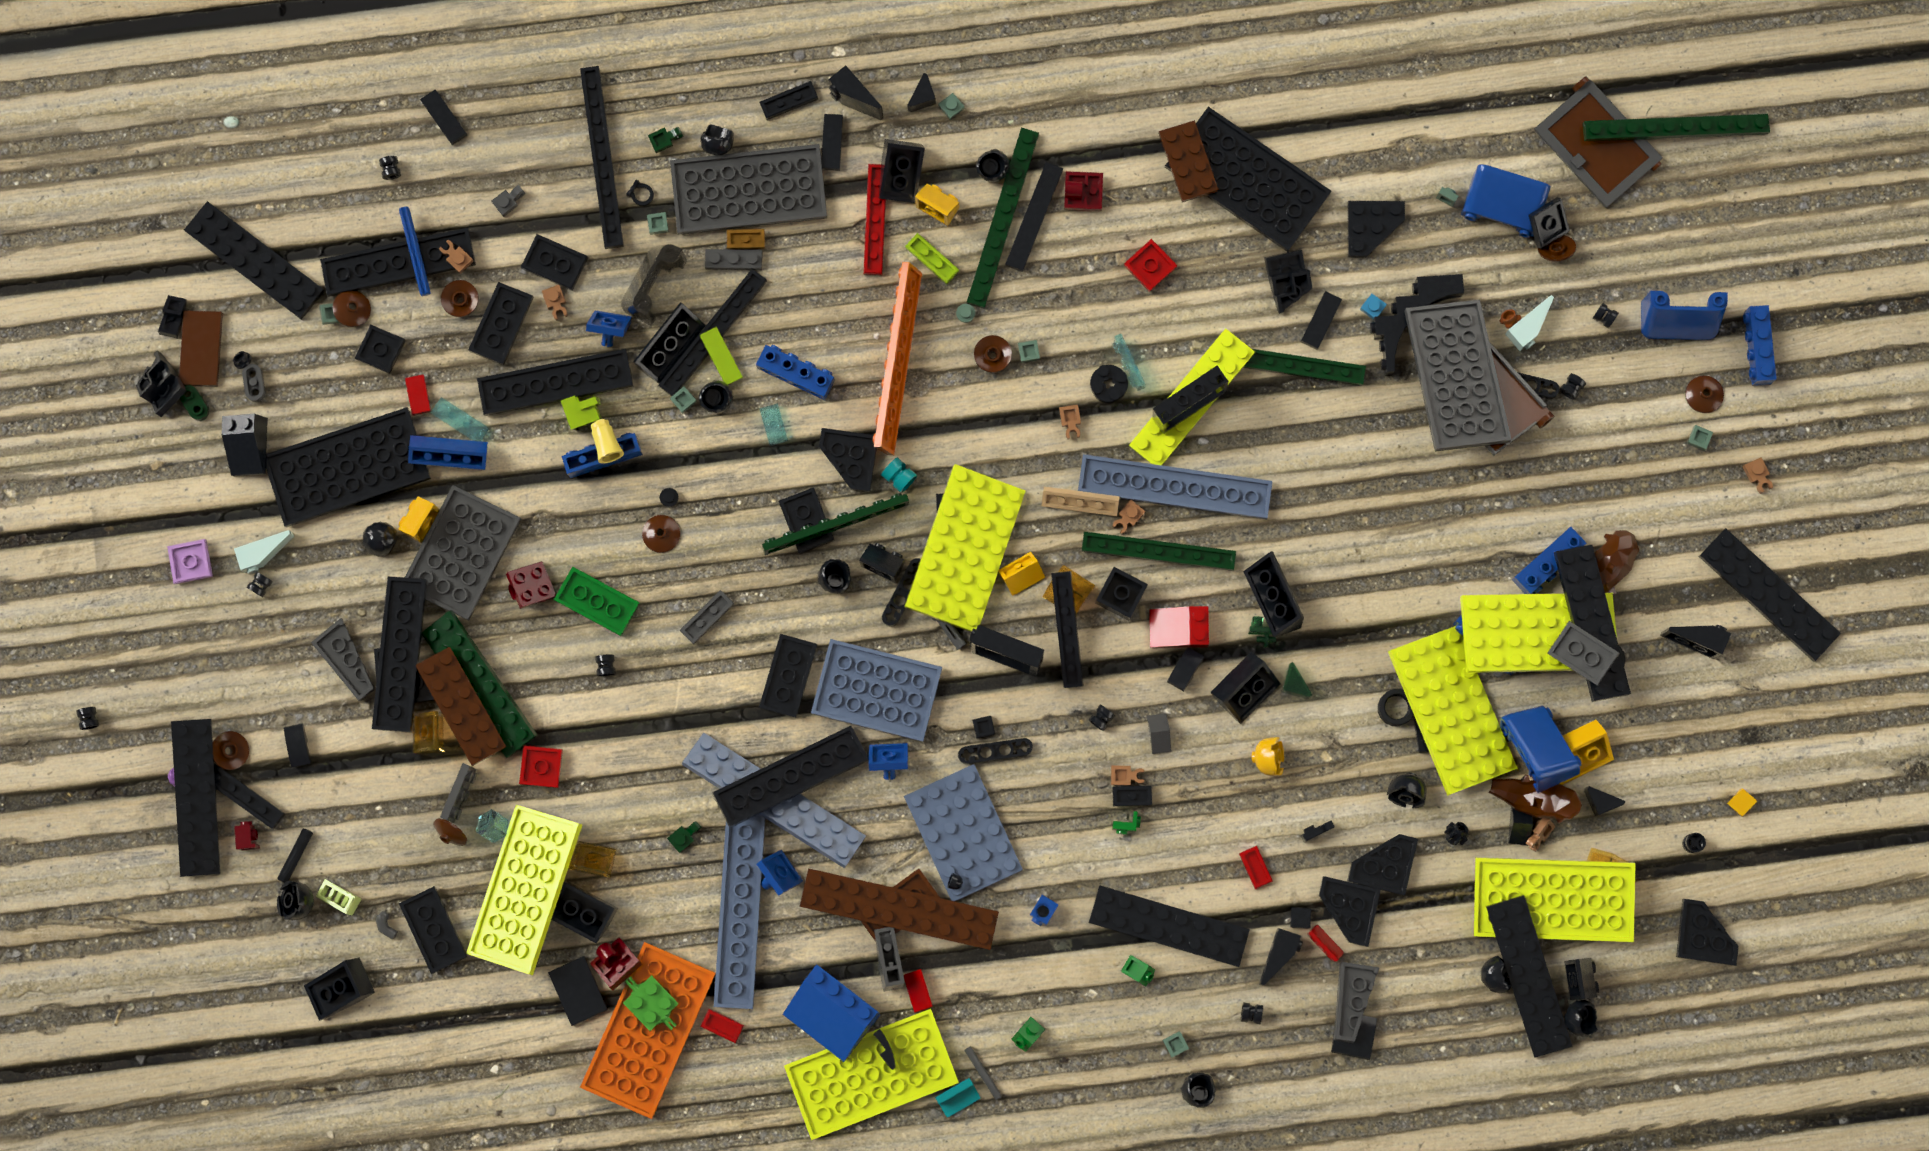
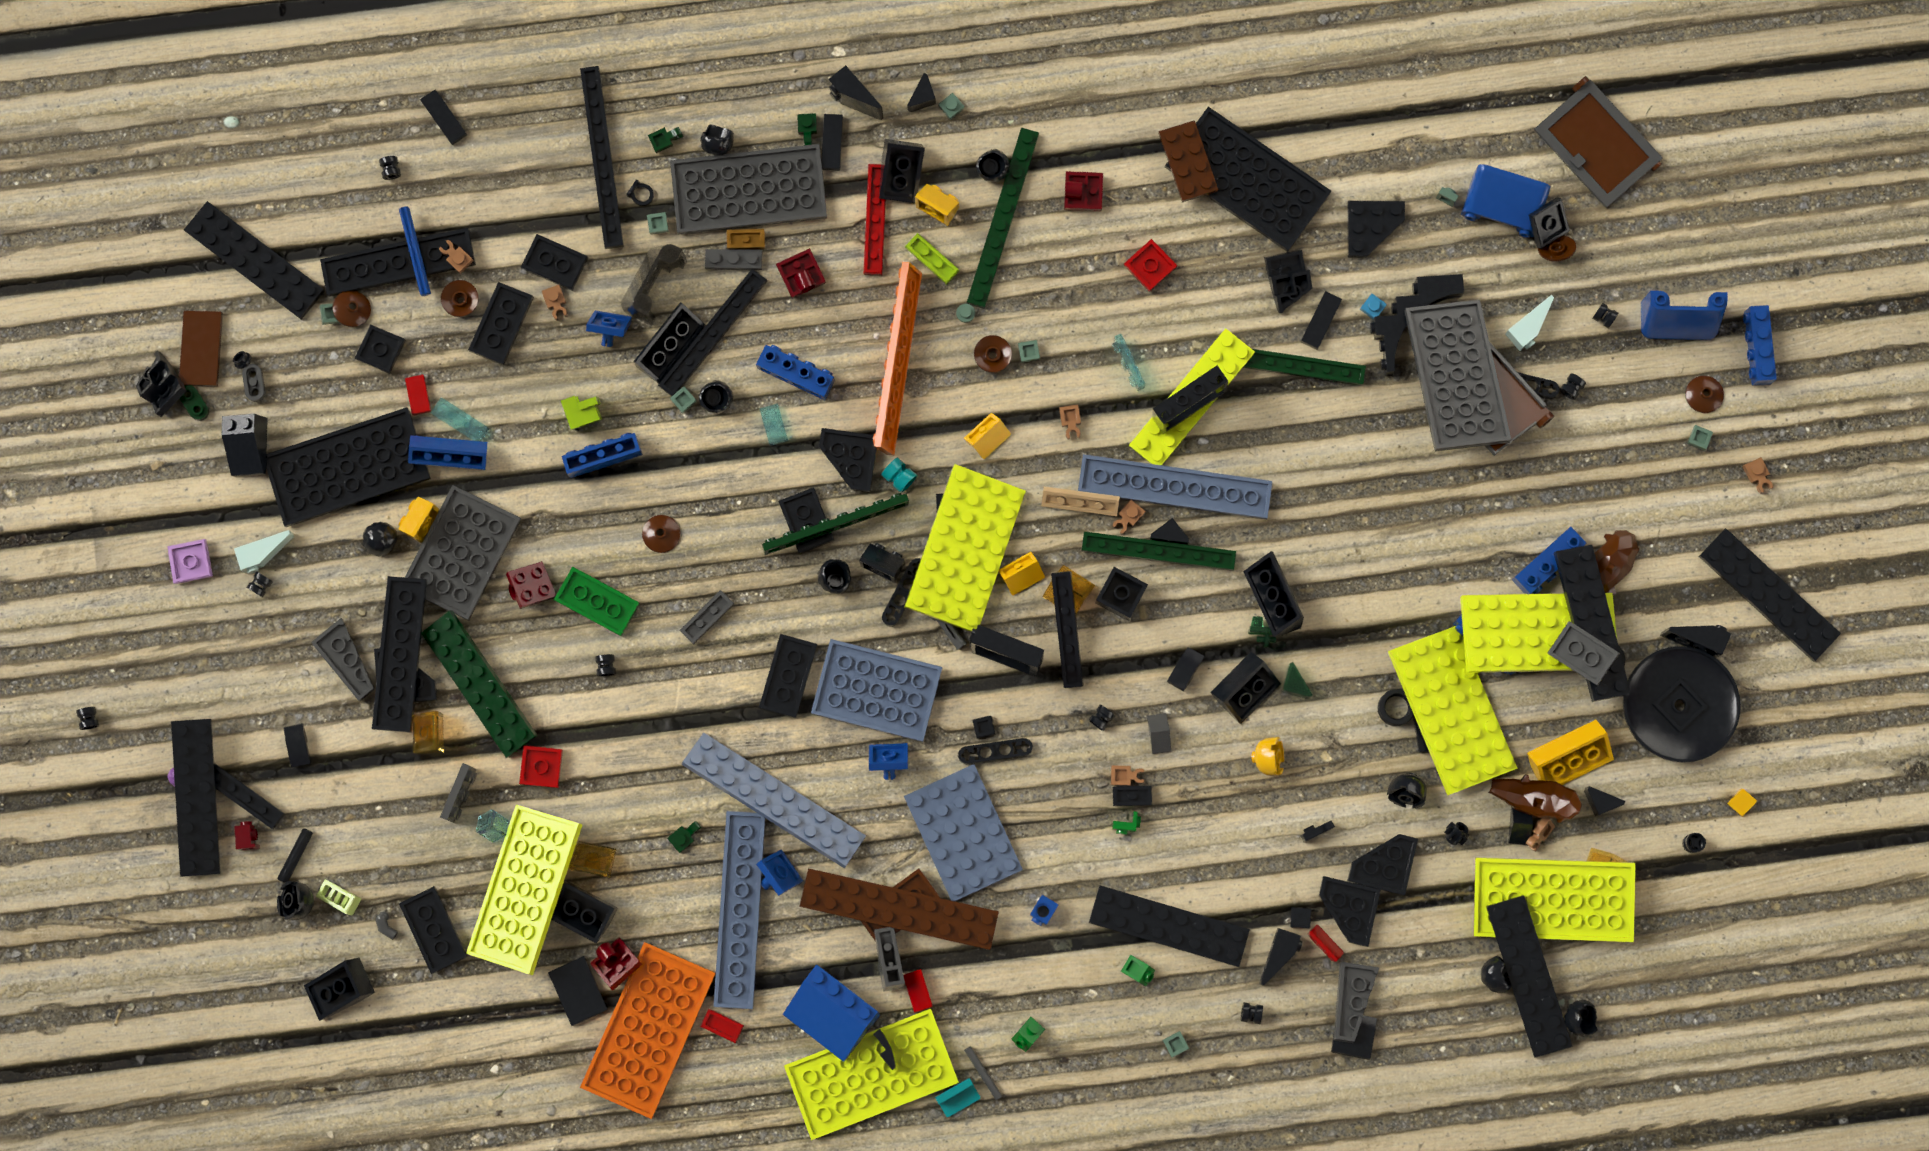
(172, 317): black slope -> none
(238, 750): reddish brown dish -> none
(449, 832): reddish brown dish -> none
(460, 706): reddish brown plate -> none
(506, 202): dark grey plate -> none
(555, 382): black plate -> none
(605, 442): light yellow plant -> none
(650, 1003): bright green plate -> none
(669, 497): black plate -> none
(720, 356): lime tile -> none
(788, 100): black tile -> none
(790, 776): black plate -> none
(800, 273): none -> dark red plate
(807, 125): none -> dark green plate
(955, 881): black hinge -> none
(988, 435): none -> yellow panel
(1034, 217): black tile -> none
(1103, 374): black plate -> none
(1170, 533): none -> black slope
(1179, 627): slope -> none
(1198, 1090): black hair -> none
(1255, 867): red tile -> none
(1509, 318): dark orange plate -> none
(1540, 746): blue windscreen -> none
(1581, 978): black slope -> none
(1676, 127): dark green plate -> none
(1703, 936): black plate -> none
(1708, 699): none -> black dish

